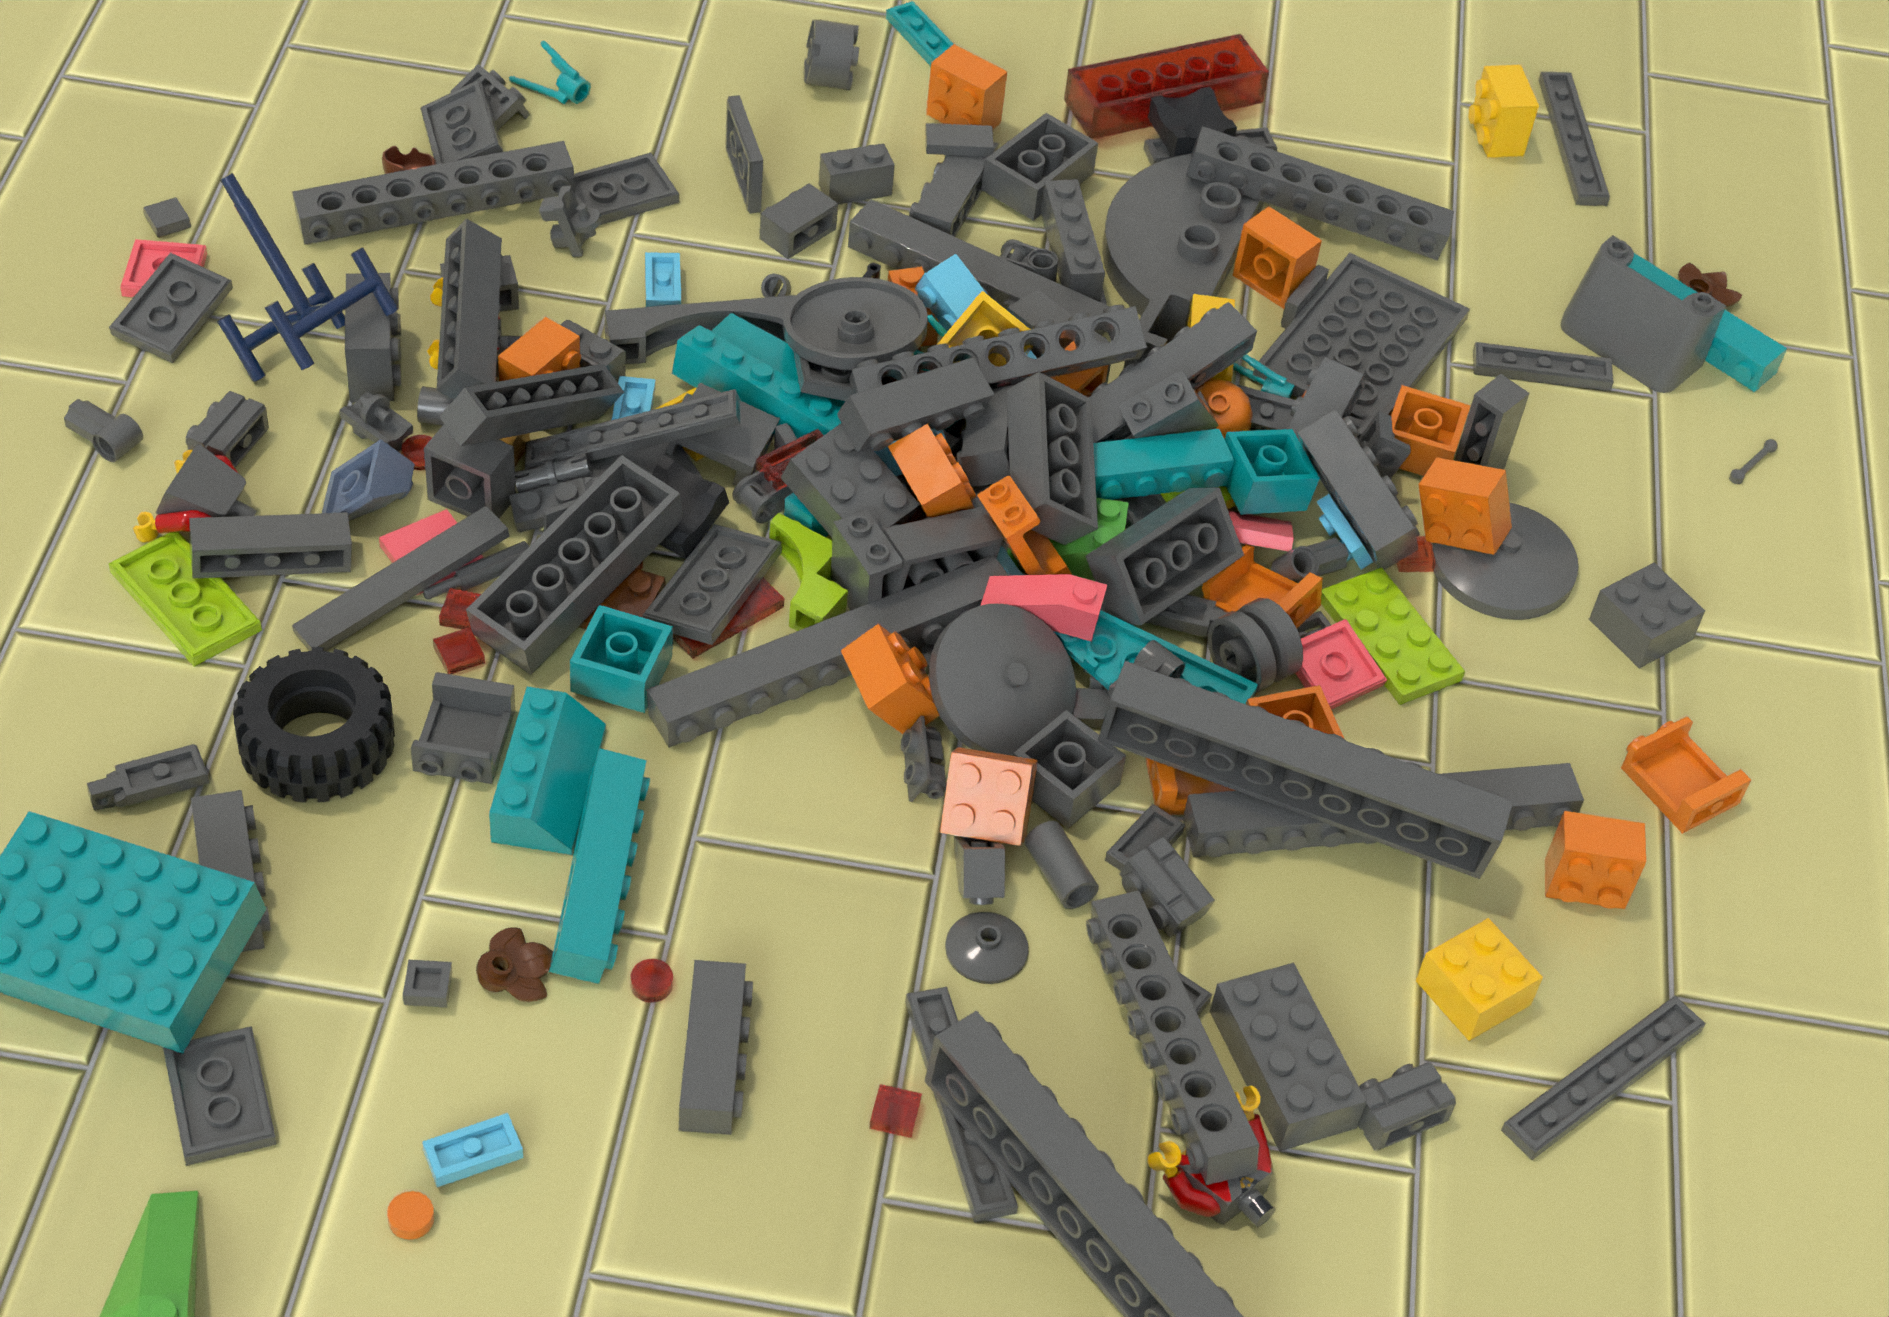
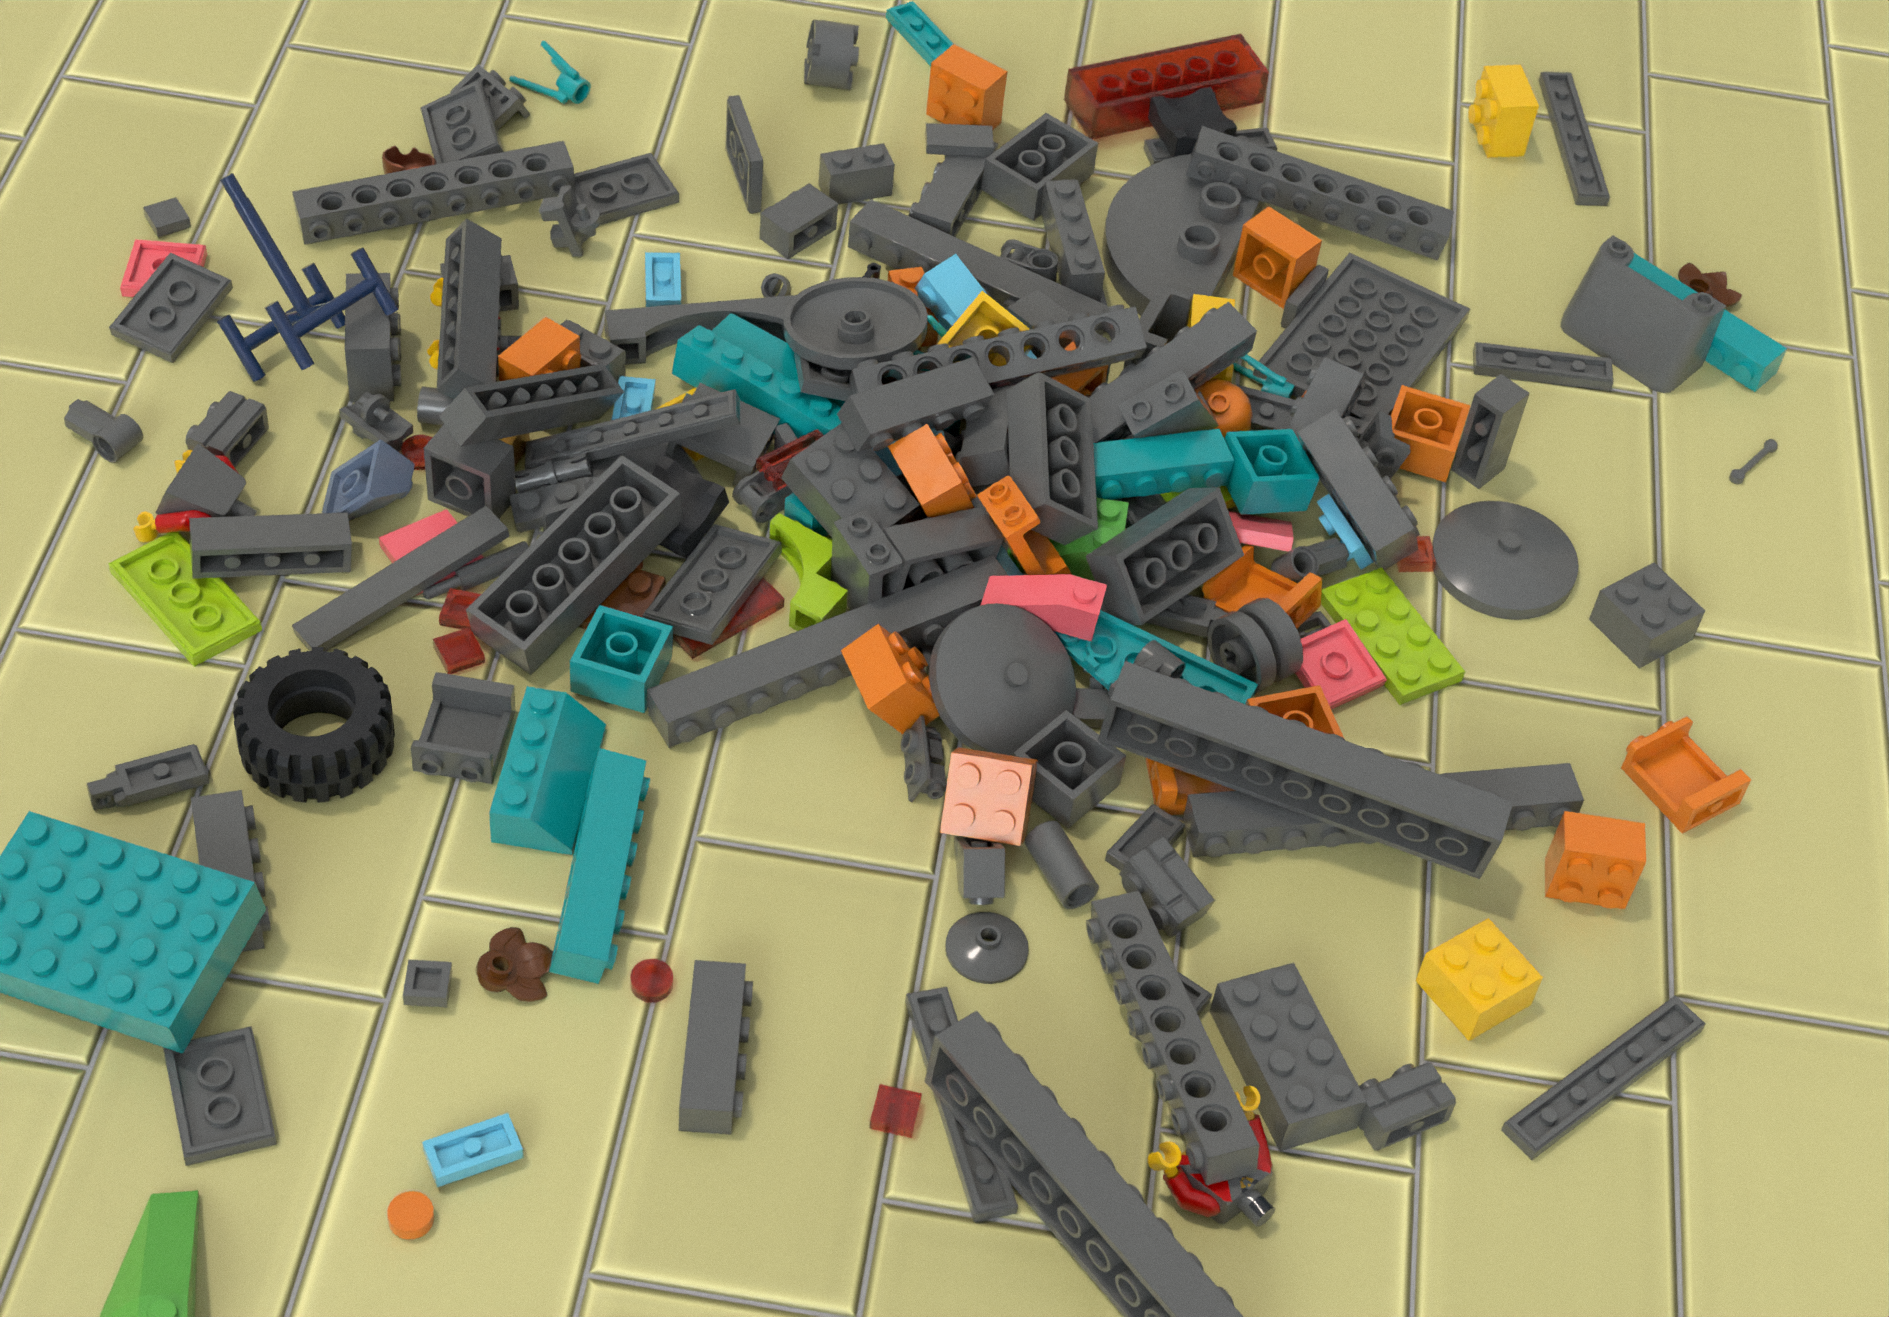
(1465, 505): orange brick -> none

